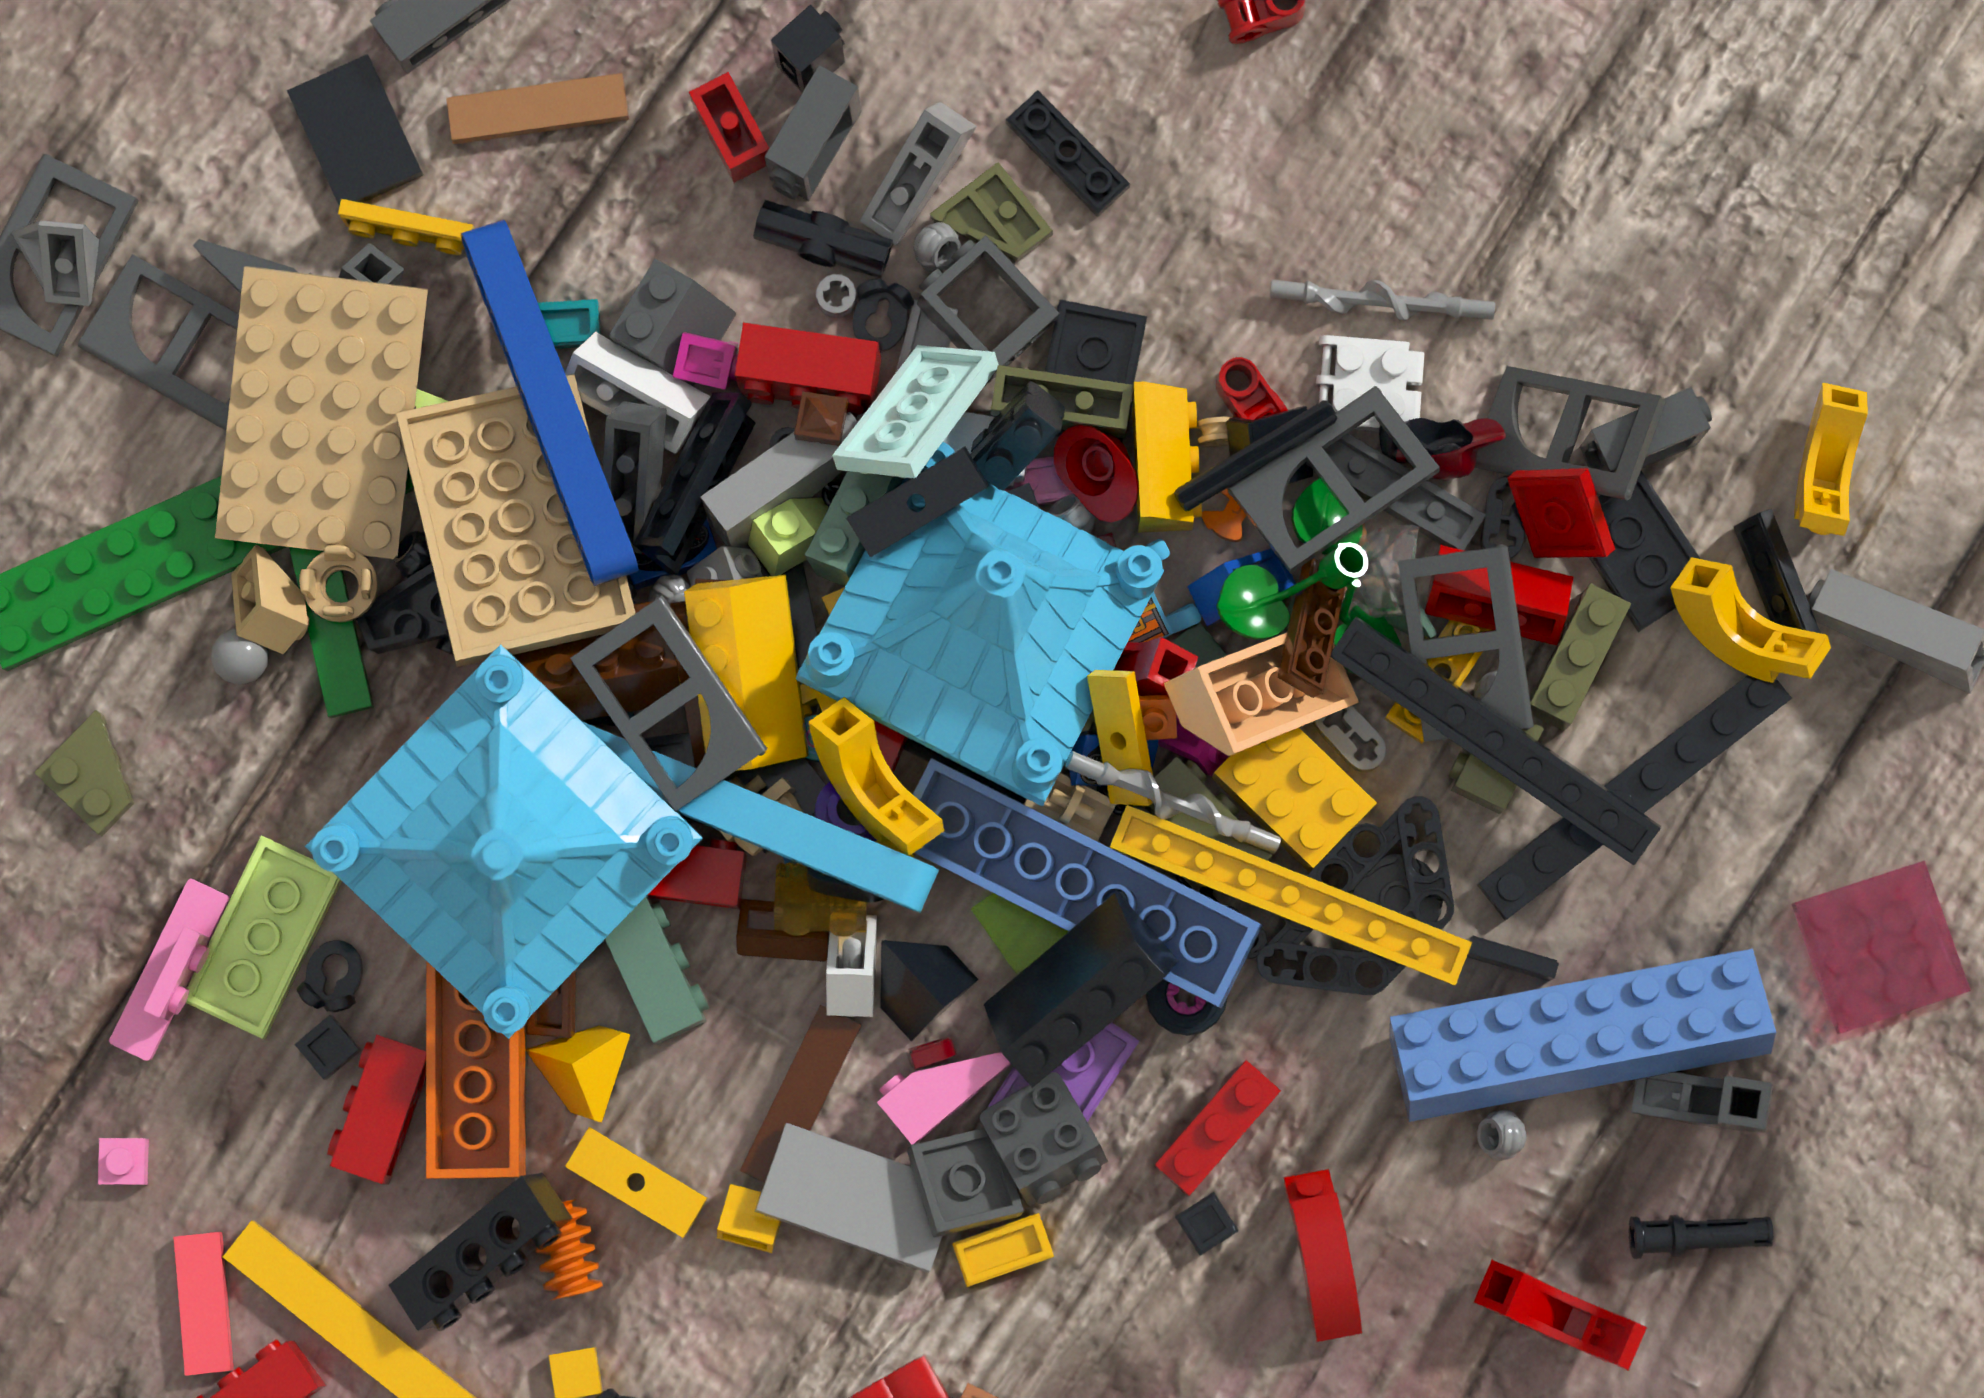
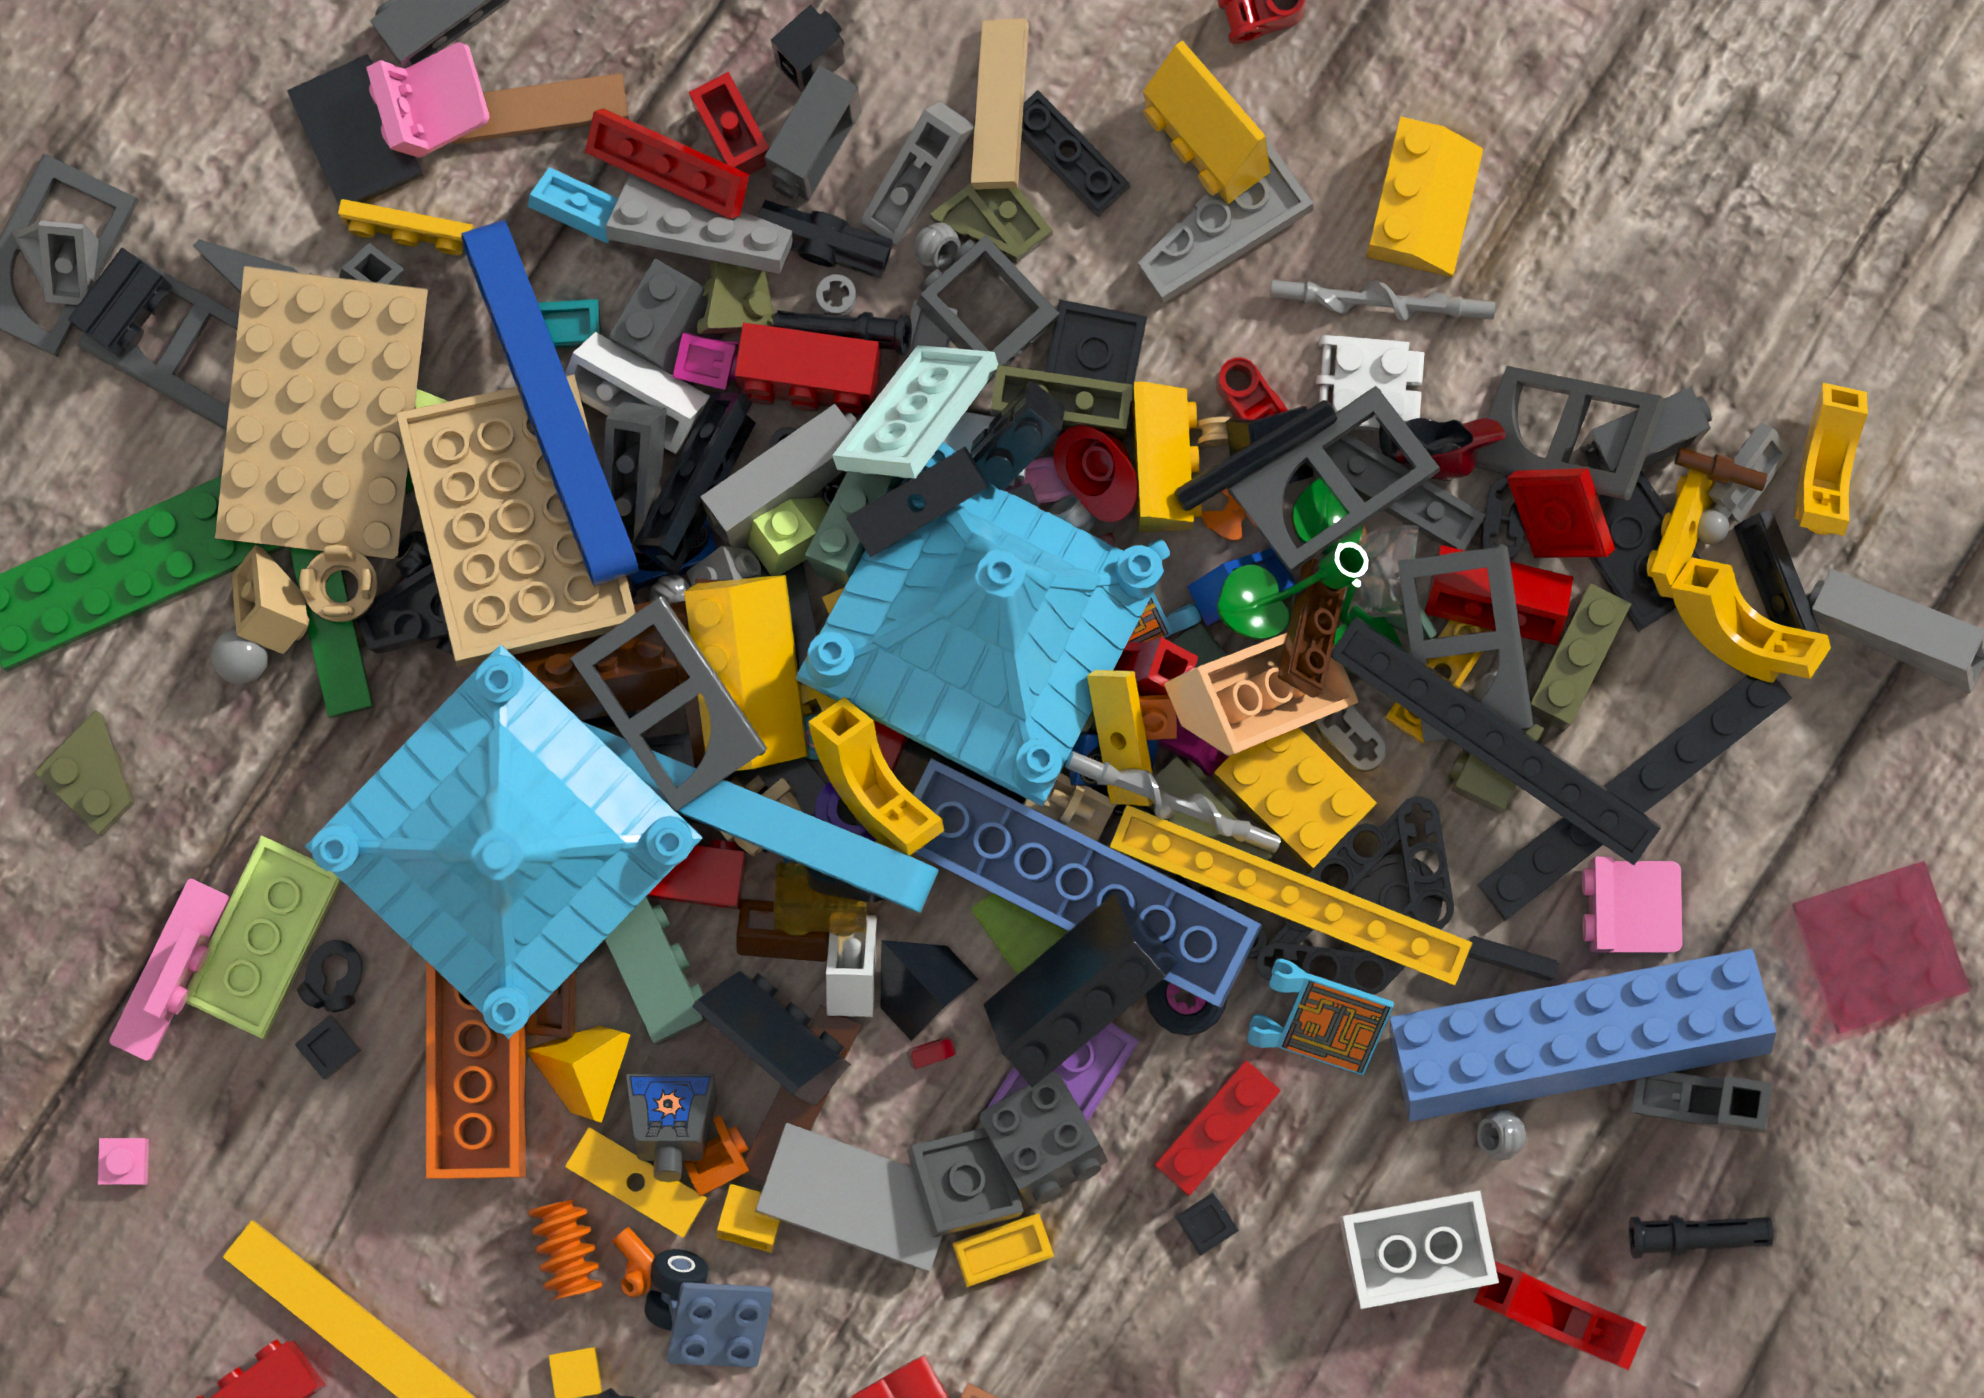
(121, 303): none -> black brick
(203, 1303): coral tile -> none
(379, 1110): red brick -> none
(423, 1286): black brick -> none
(428, 101): none -> bright pink bracket
(573, 203): none -> medium azure plate
(639, 1263): none -> orange arm
(667, 163): none -> red plate
(671, 223): none -> light grey wing
(671, 1119): none -> torso
(706, 1320): none -> sand blue plate
(721, 1159): none -> orange bracket
(735, 297): none -> olive wing
(774, 1035): none -> black slope
(821, 418): reddish brown tile -> none
(869, 296): black piece -> none
(888, 332): none -> black pin
(933, 1094): bright pink slope -> none
(999, 104): none -> tan tile
(1205, 125): none -> yellow slope
(1224, 231): none -> light grey wing
(1324, 1255): red arch -> none
(1325, 1021): none -> flag
(1418, 1249): none -> white slope
(1425, 198): none -> yellow slope
(1632, 906): none -> bright pink bracket
(1680, 531): none -> yellow tile
(1720, 469): none -> reddish brown bar
(1761, 452): none -> light grey plate

